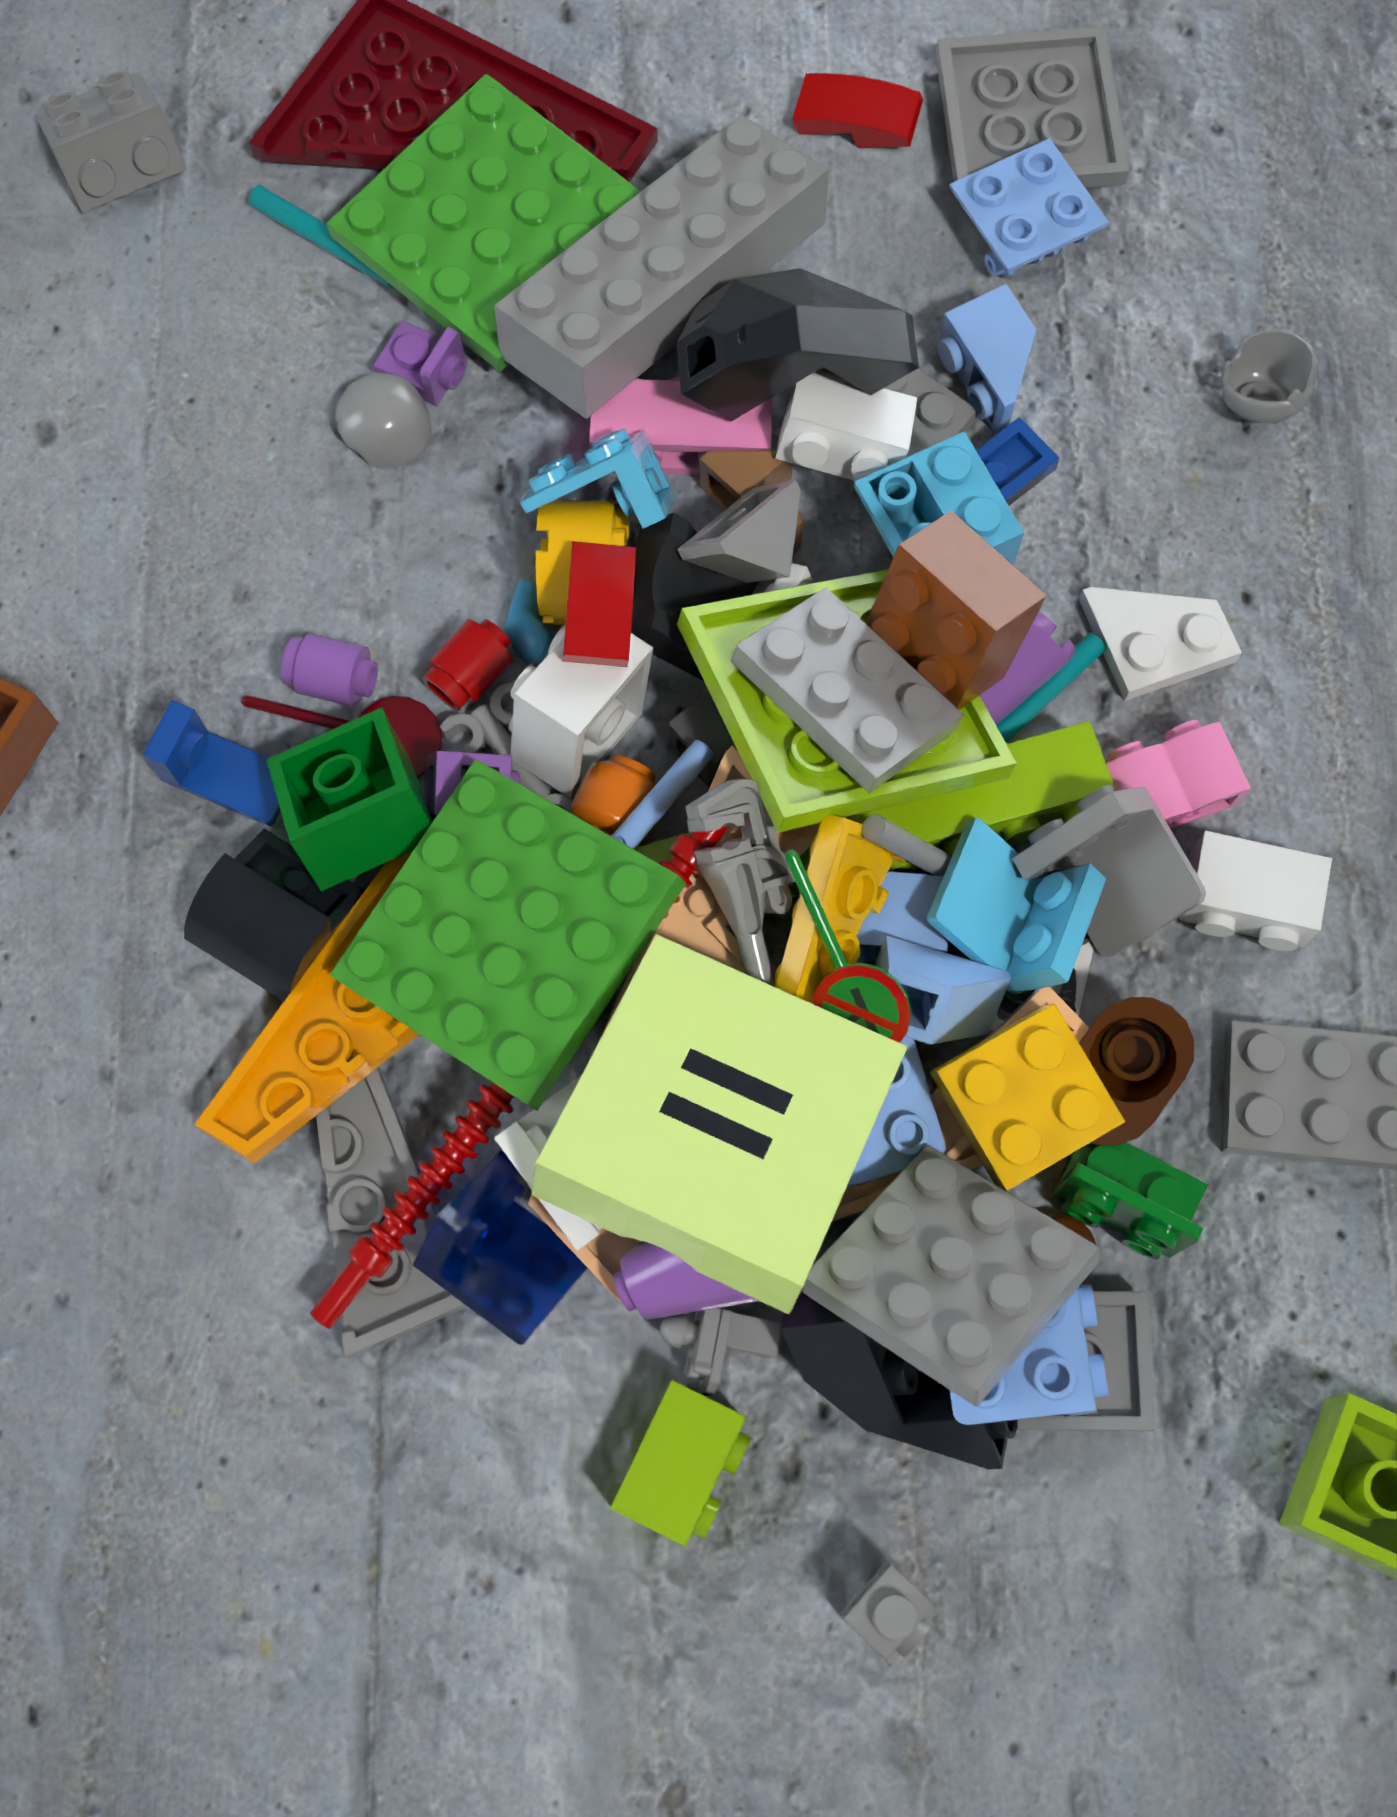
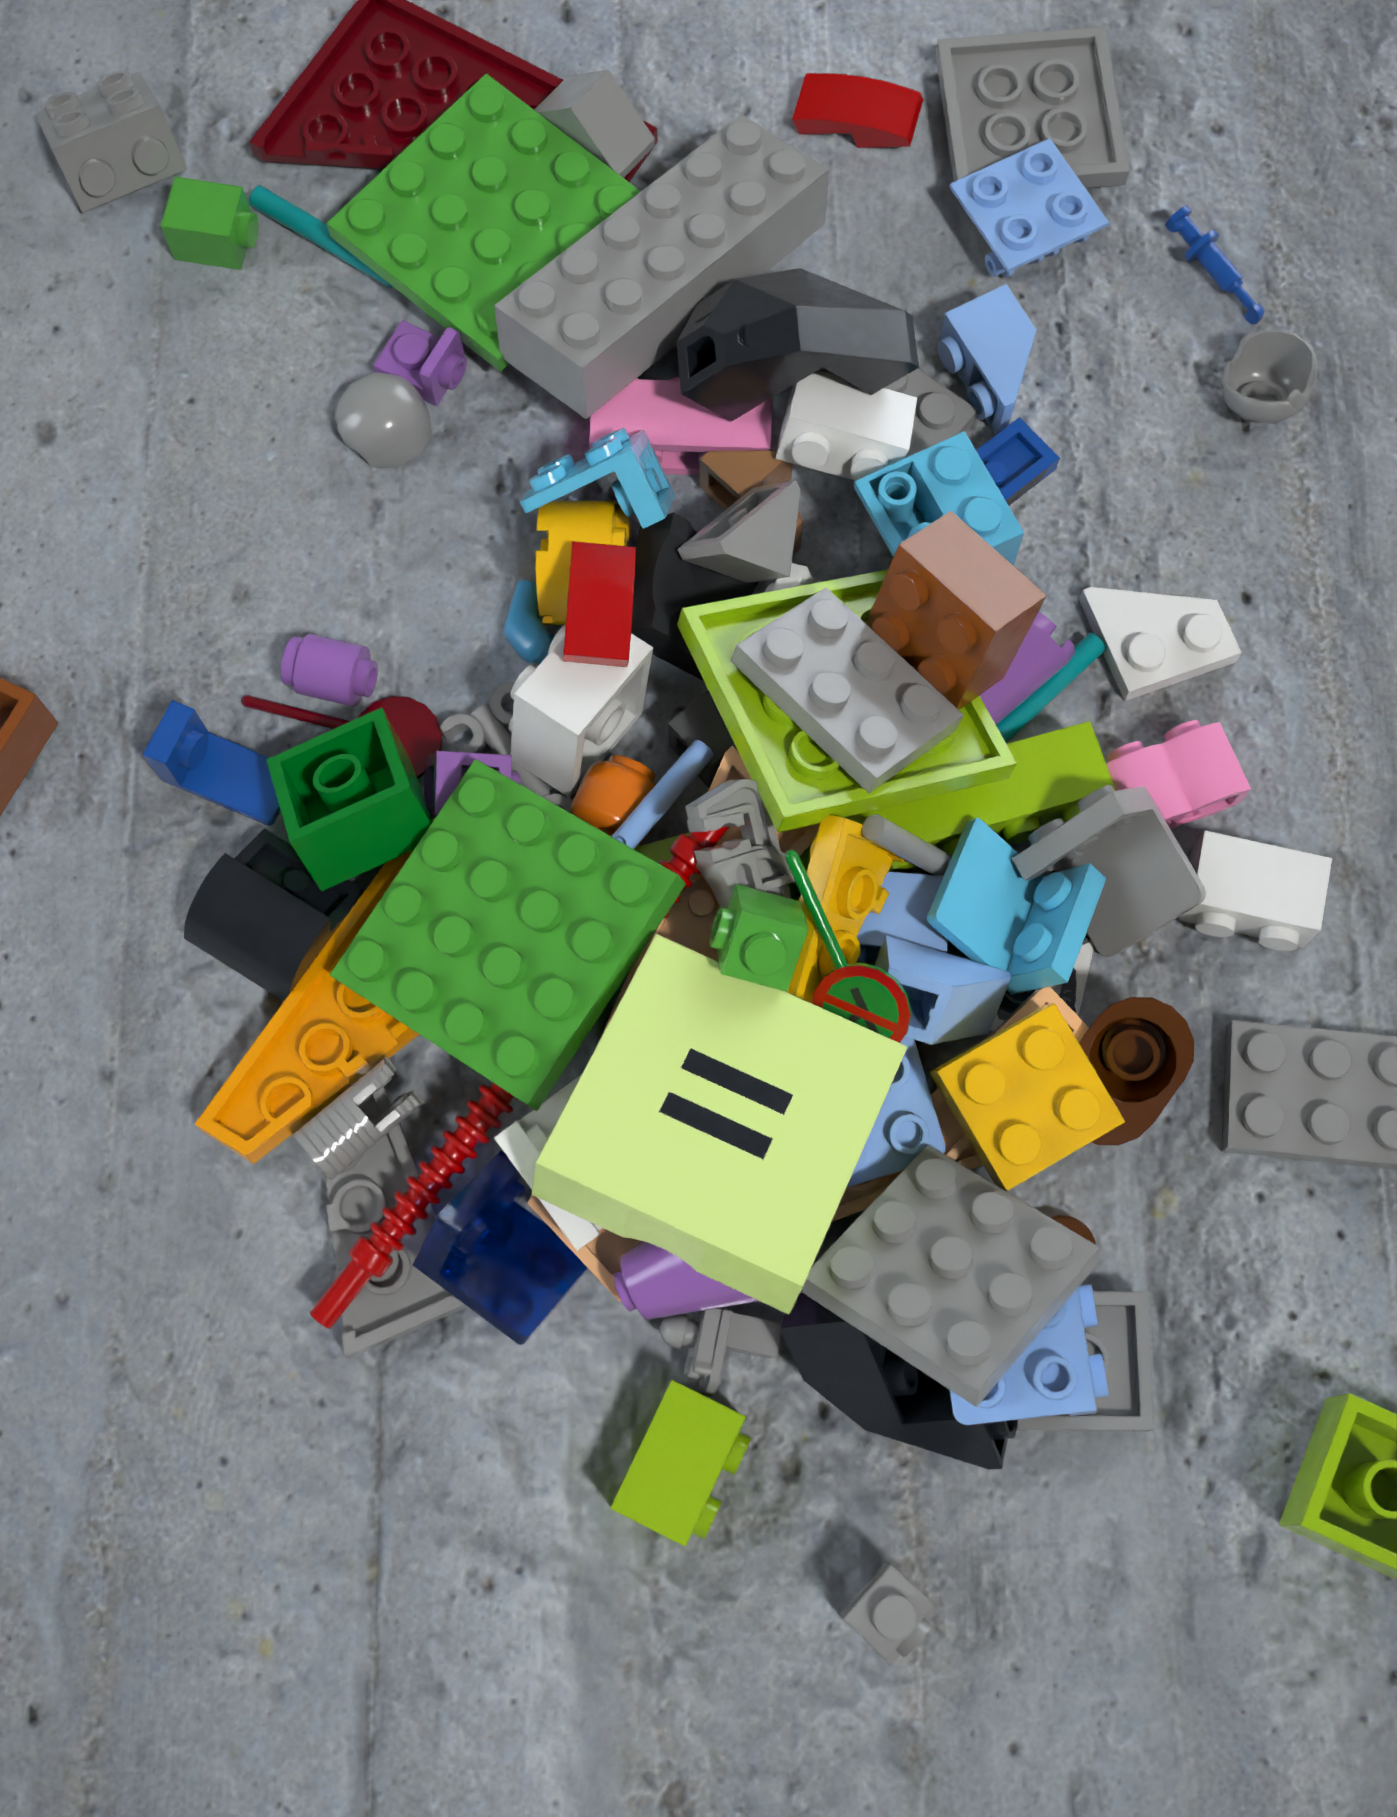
(209, 223): none -> bright green brick
(344, 1132): none -> light grey hinge
(468, 663): red brick -> none
(600, 119): none -> light grey slope
(759, 937): none -> bright green brick
(1132, 1195): green bracket -> none
(1213, 260): none -> blue piece

